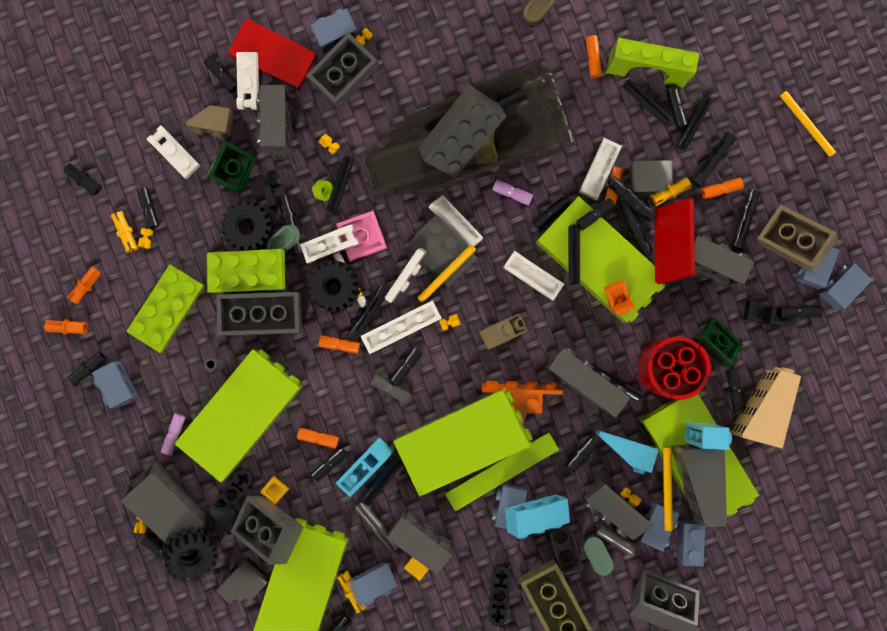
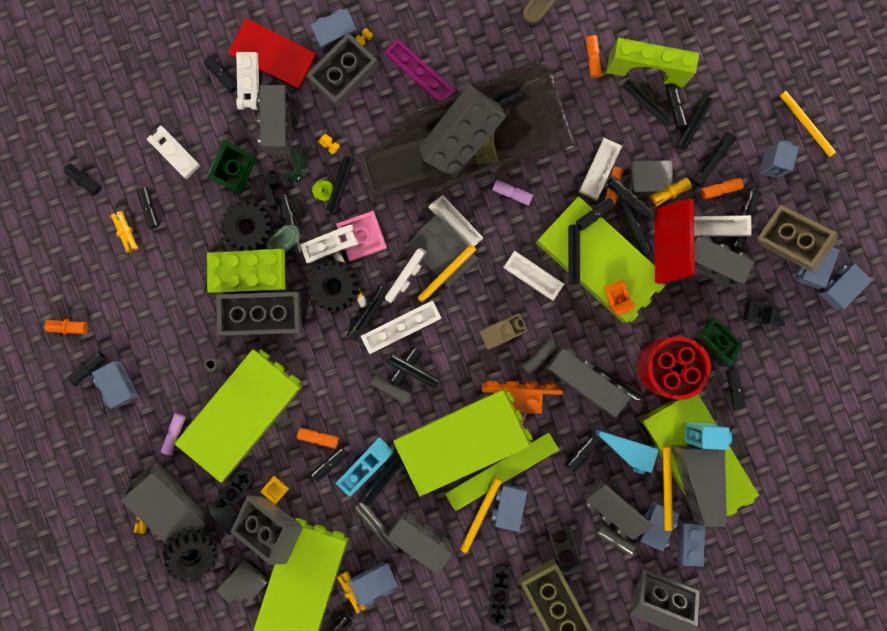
(84, 285): orange axle -> none
(145, 242): yellow piece -> none
(153, 545): black piece -> none
(165, 308): lime plate -> none
(212, 120): dark tan slope -> none
(299, 164): none -> clear green bracket
(337, 344): orange piece -> none
(412, 370): none -> black axle
(416, 568): yellow tile -> none
(419, 71): none -> magenta tile
(453, 321): yellow piece -> none
(480, 515): none -> yellow bar
(537, 516): medium azure brick -> none
(541, 355): none -> dark grey piece
(547, 215): black piece -> none
(598, 555): sand green tile -> none
(633, 499): yellow piece -> none
(723, 226): none -> white plate
(769, 408): tan slope -> none
(779, 159): none -> sand blue brick
(802, 311): black piece -> none

